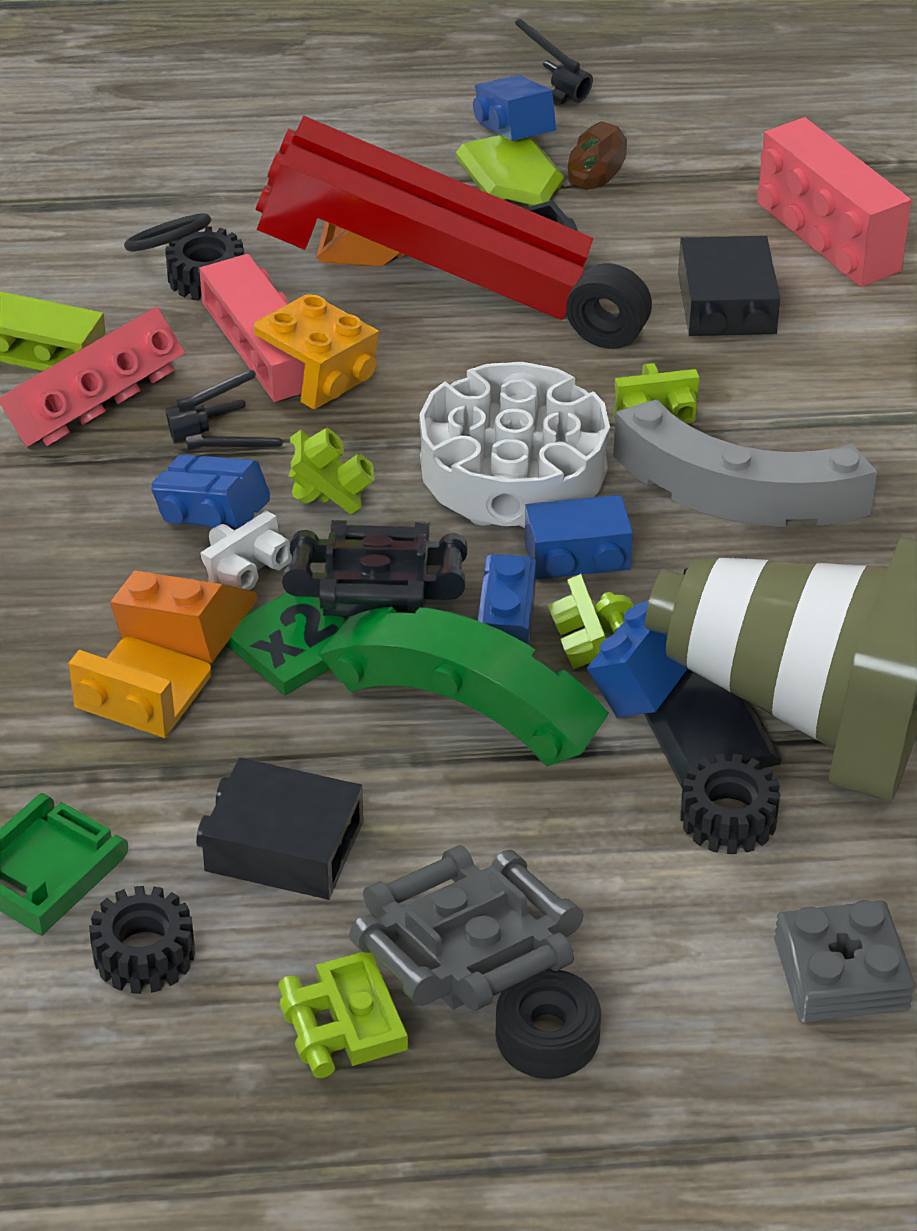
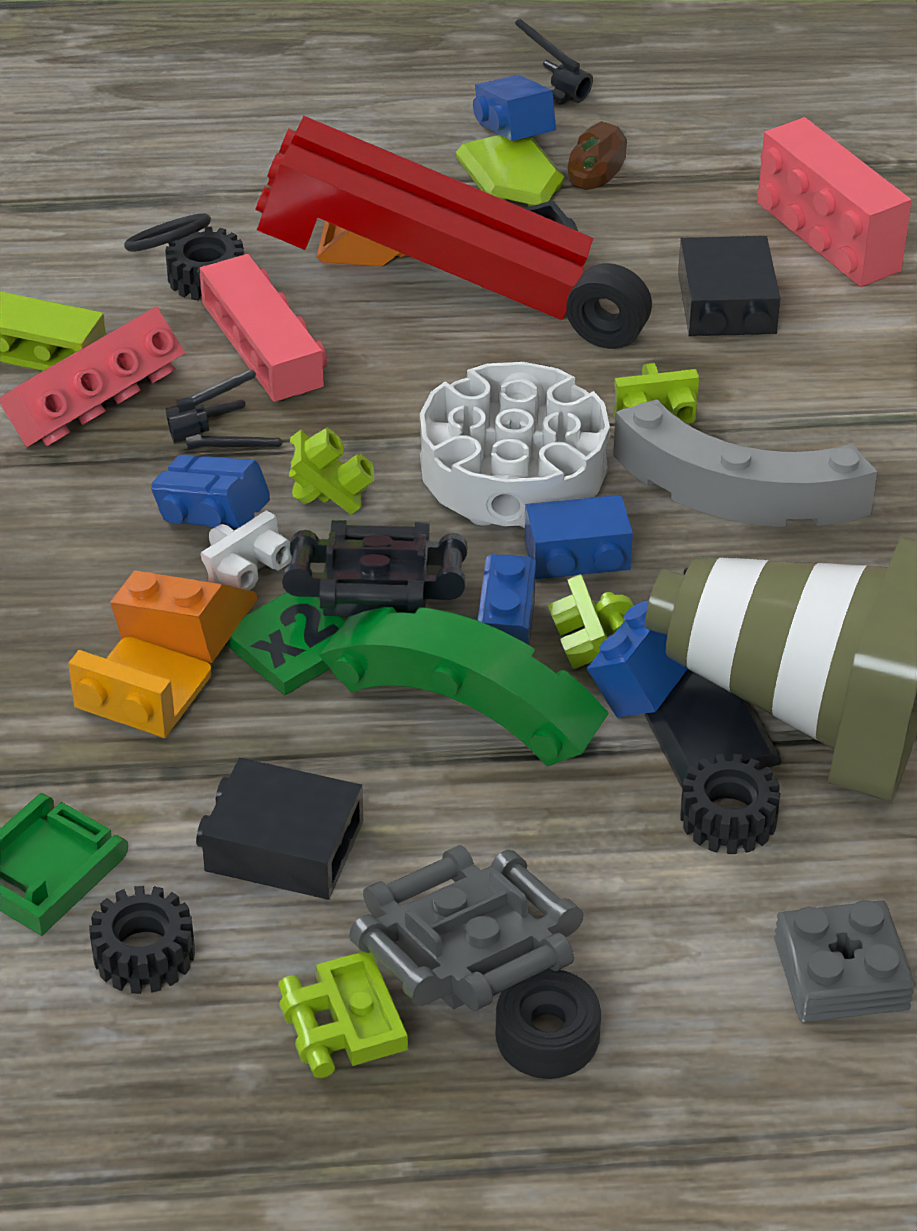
(330, 342): light orange bracket -> none

